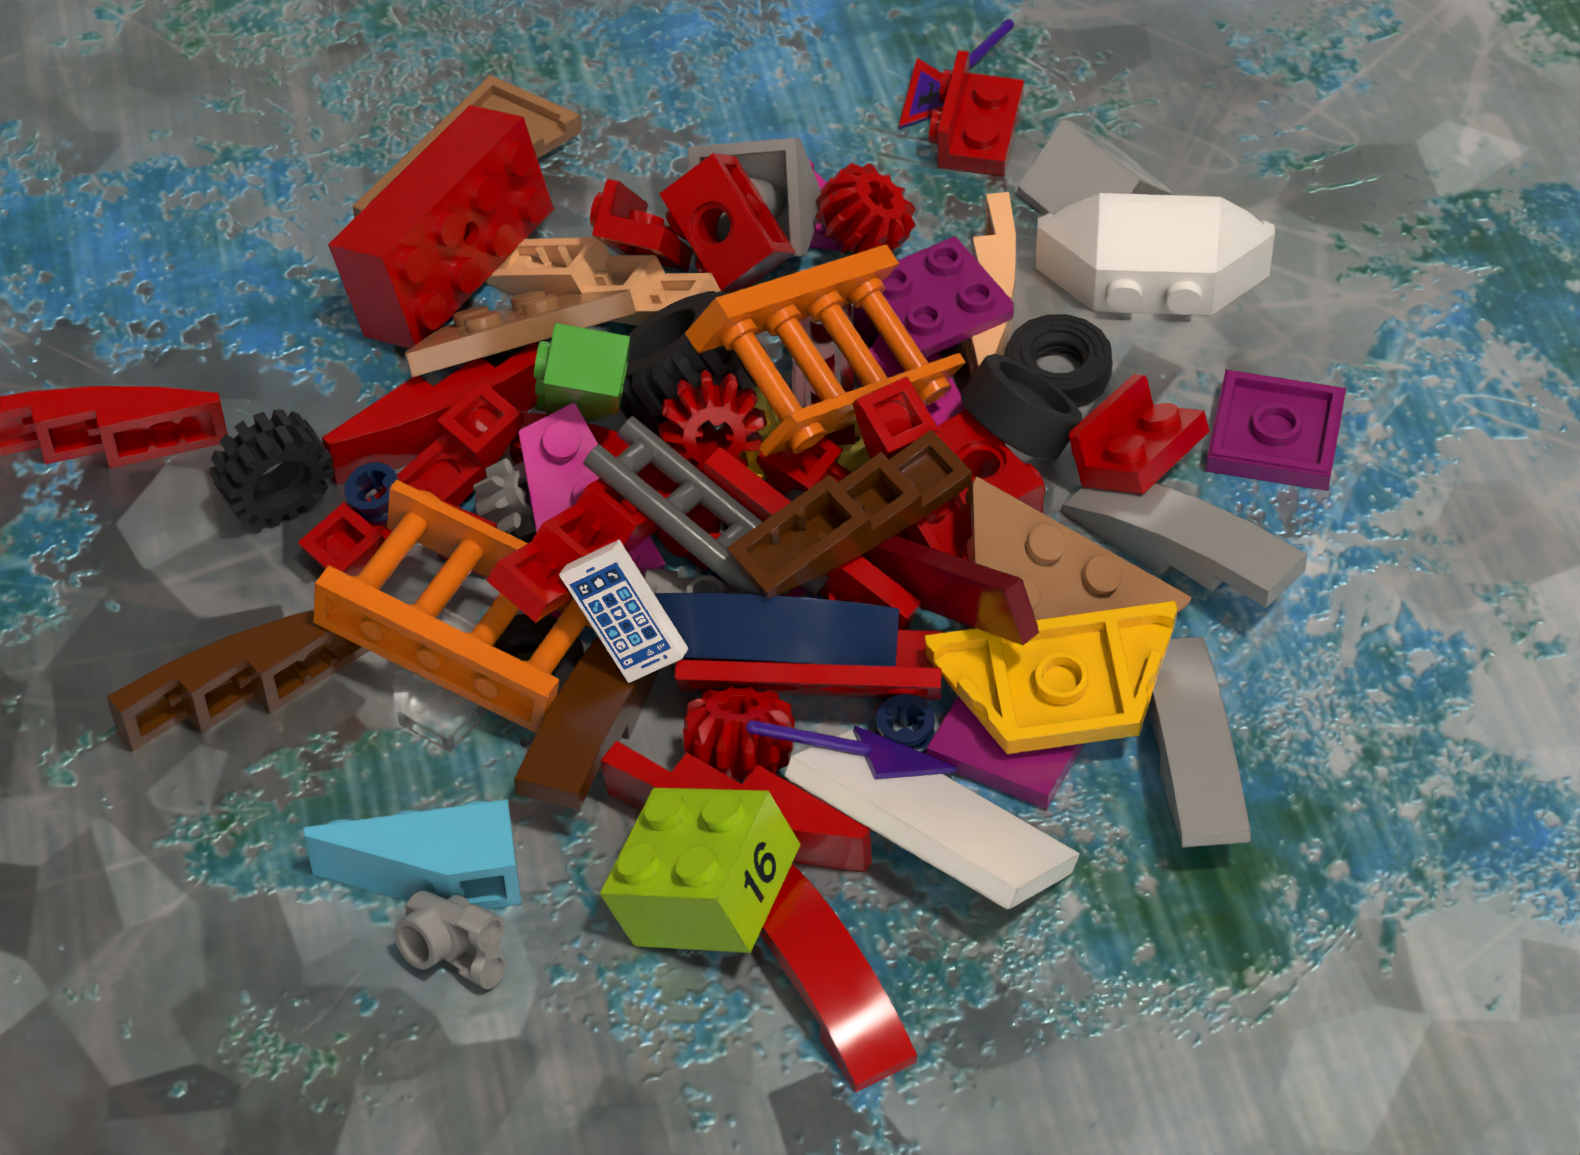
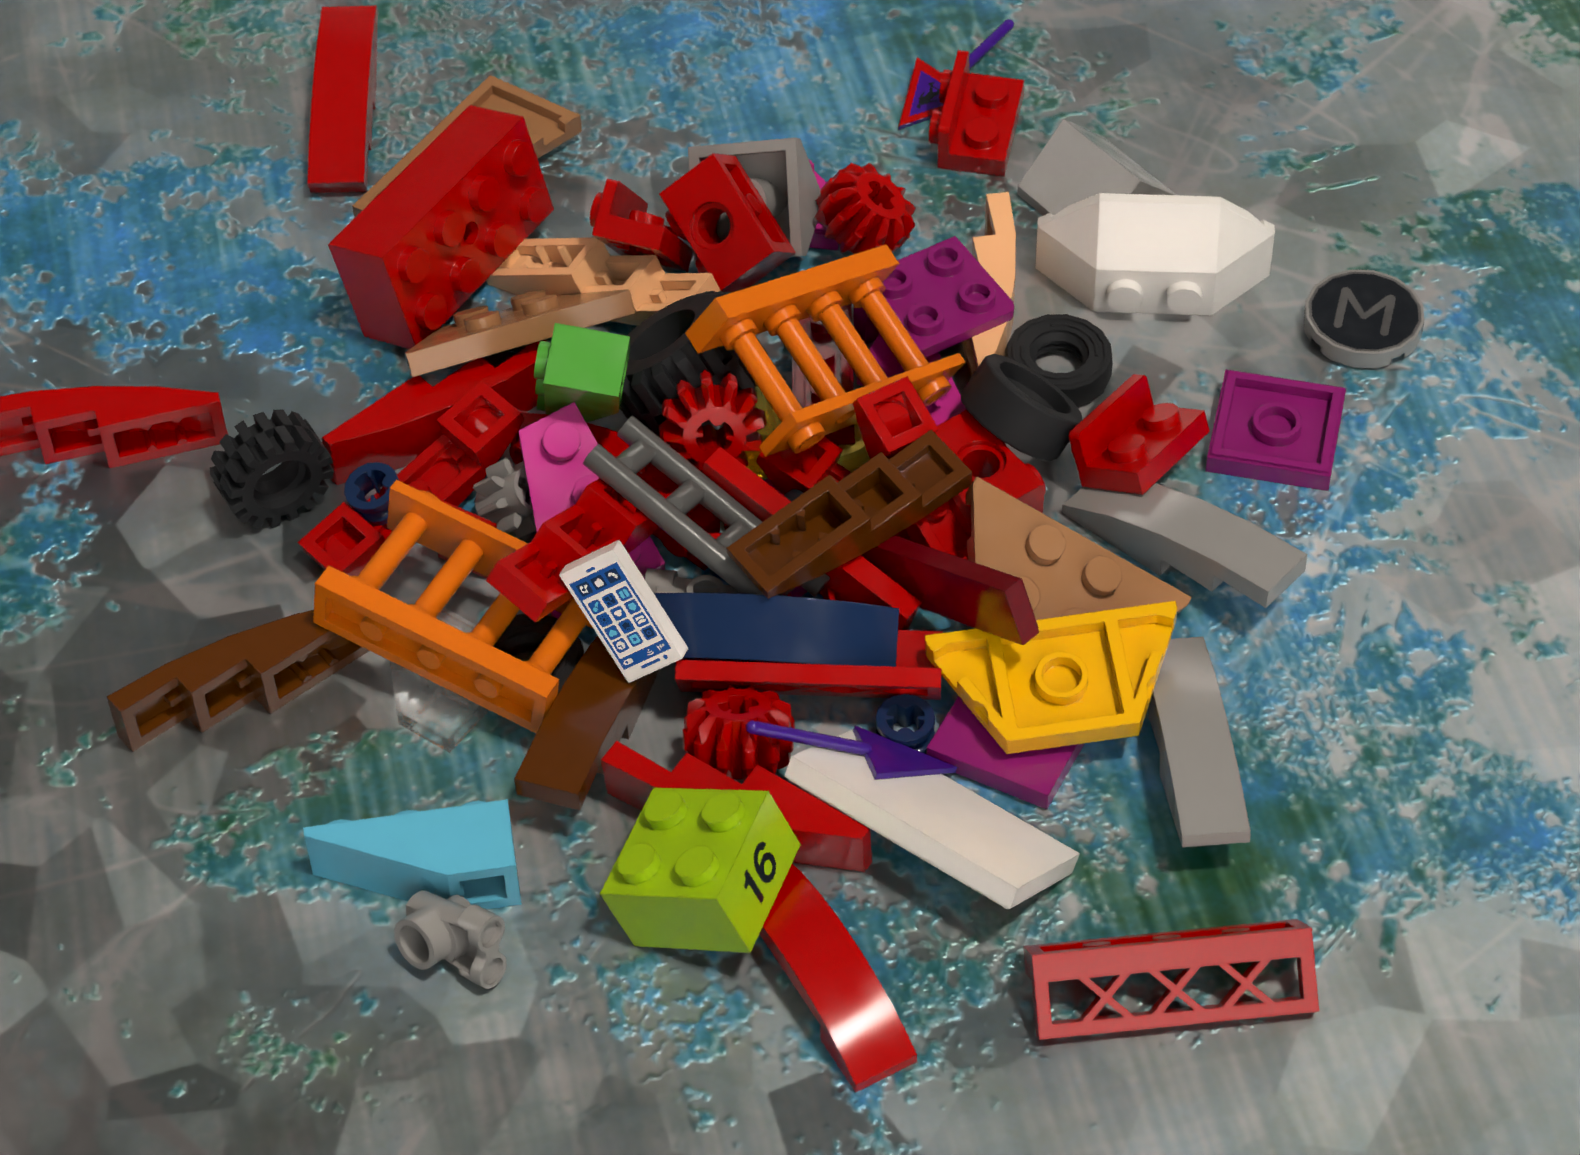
(343, 99): none -> red slope
(1172, 951): none -> fence
(1363, 318): none -> tile

